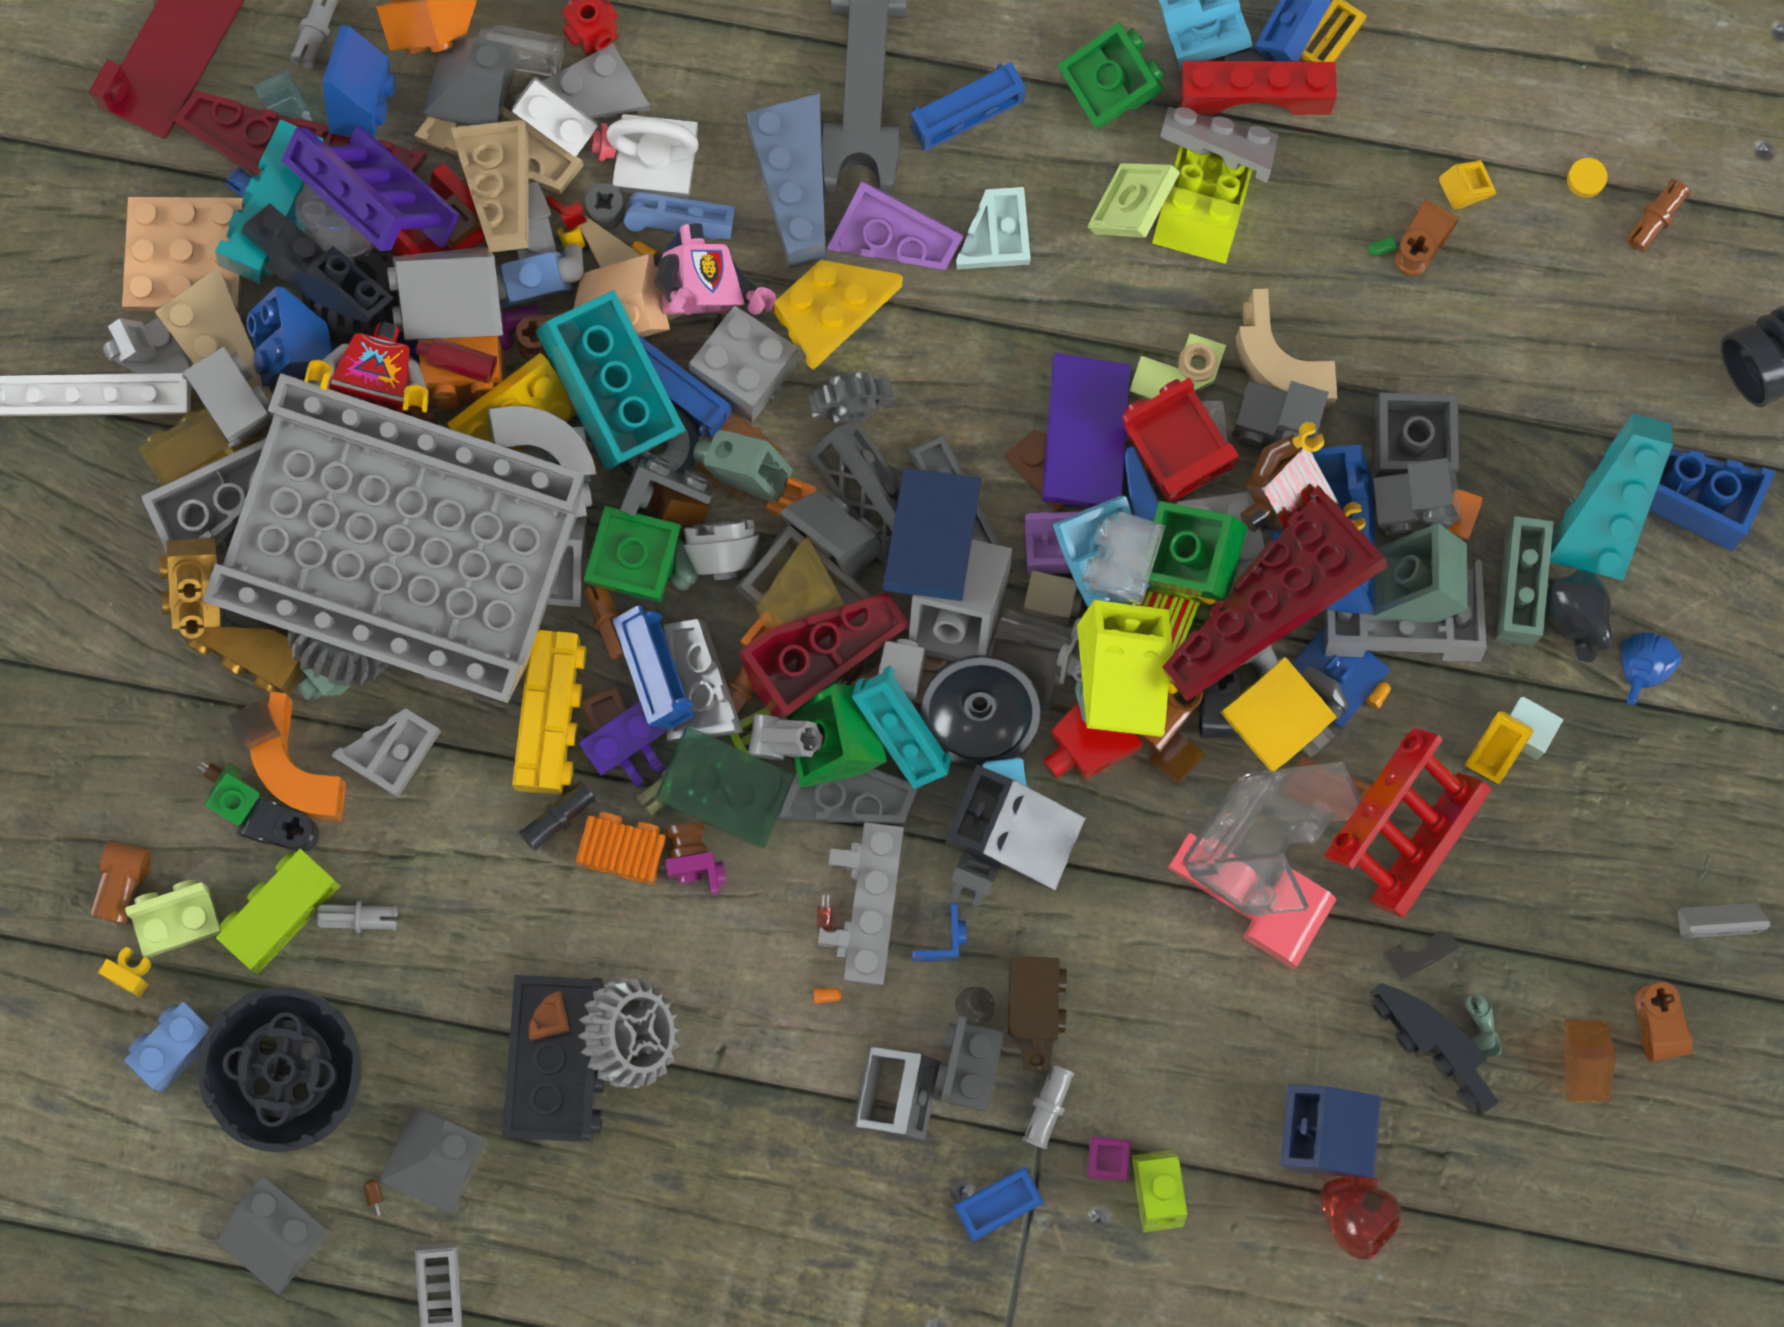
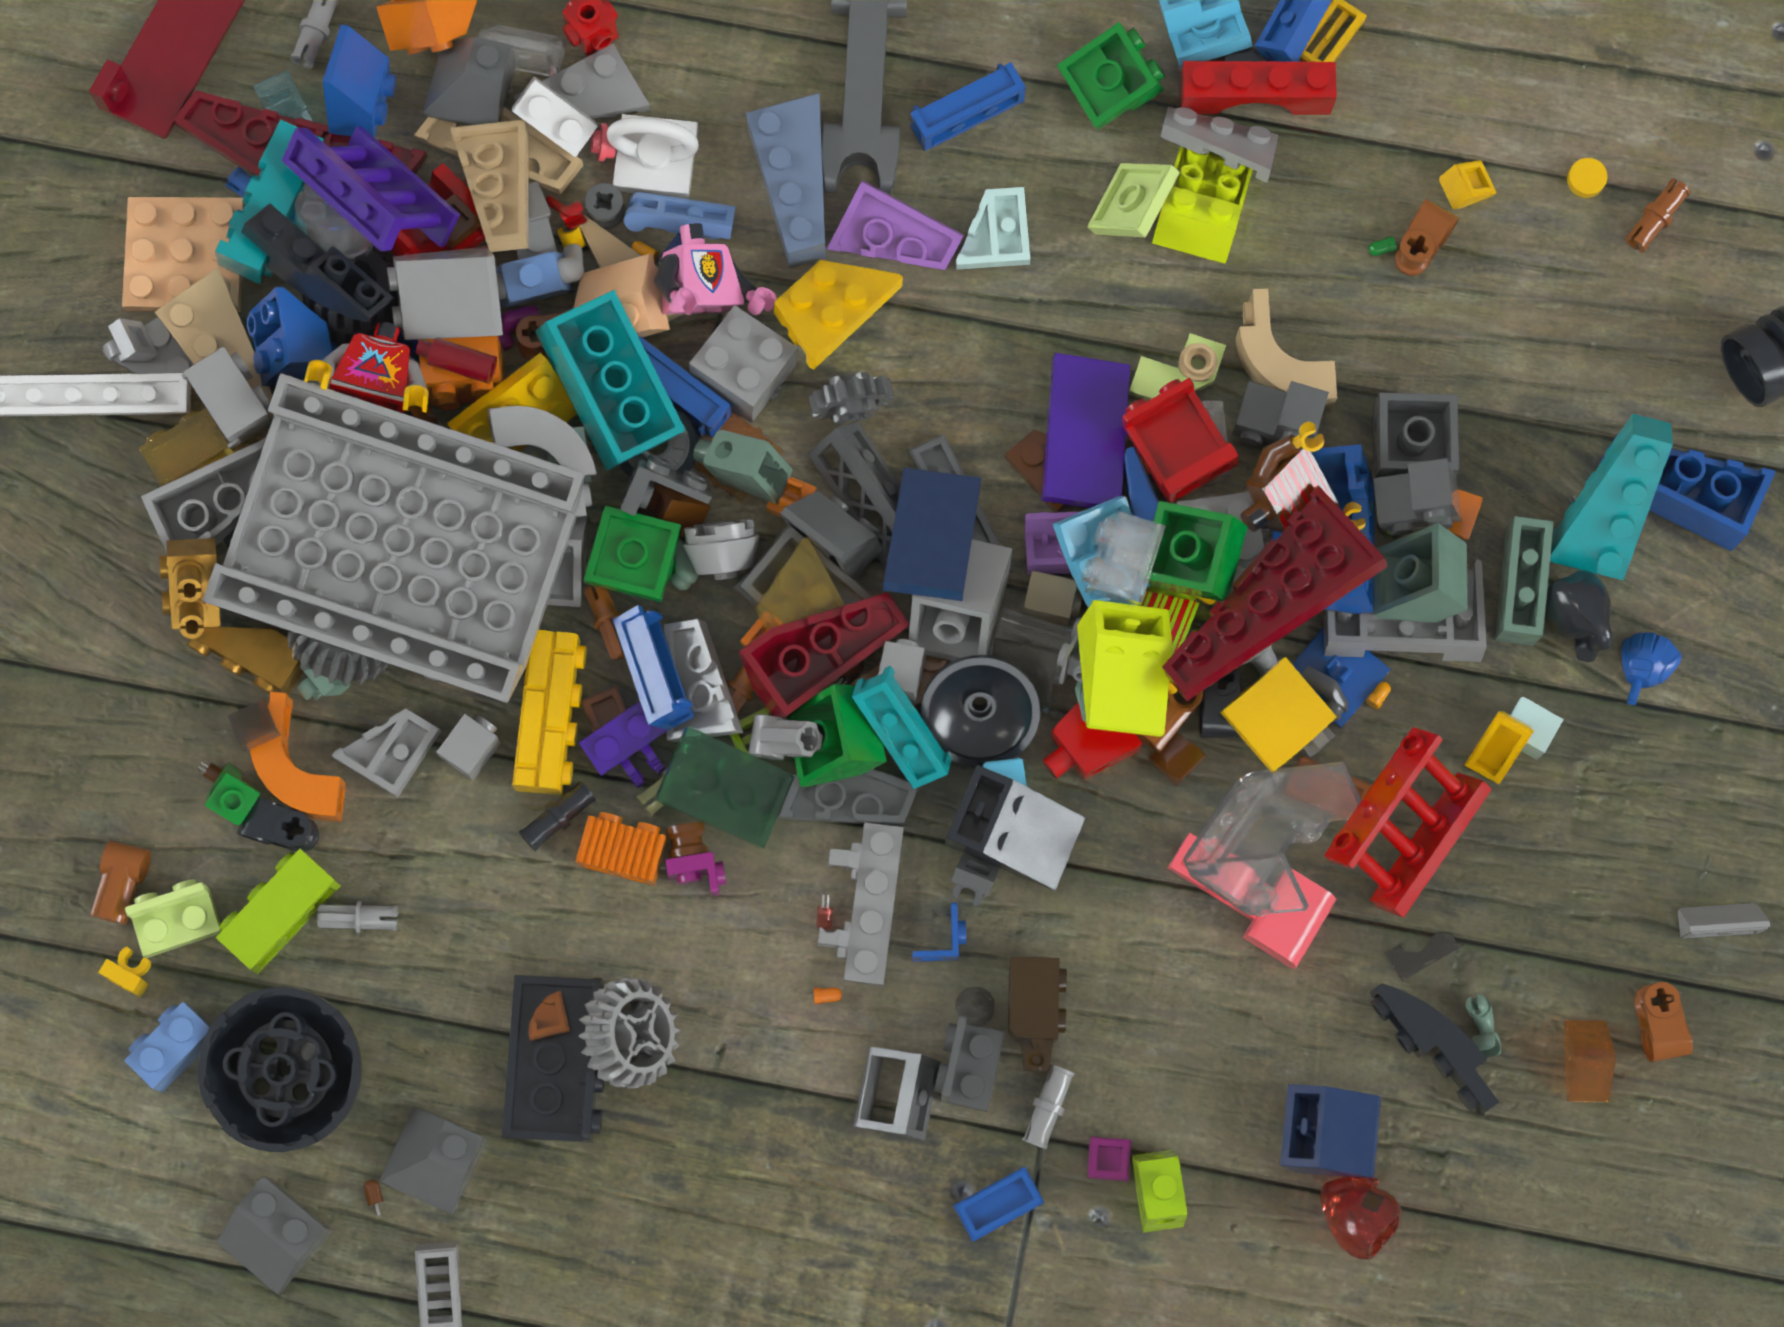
(469, 746): none -> light grey brick

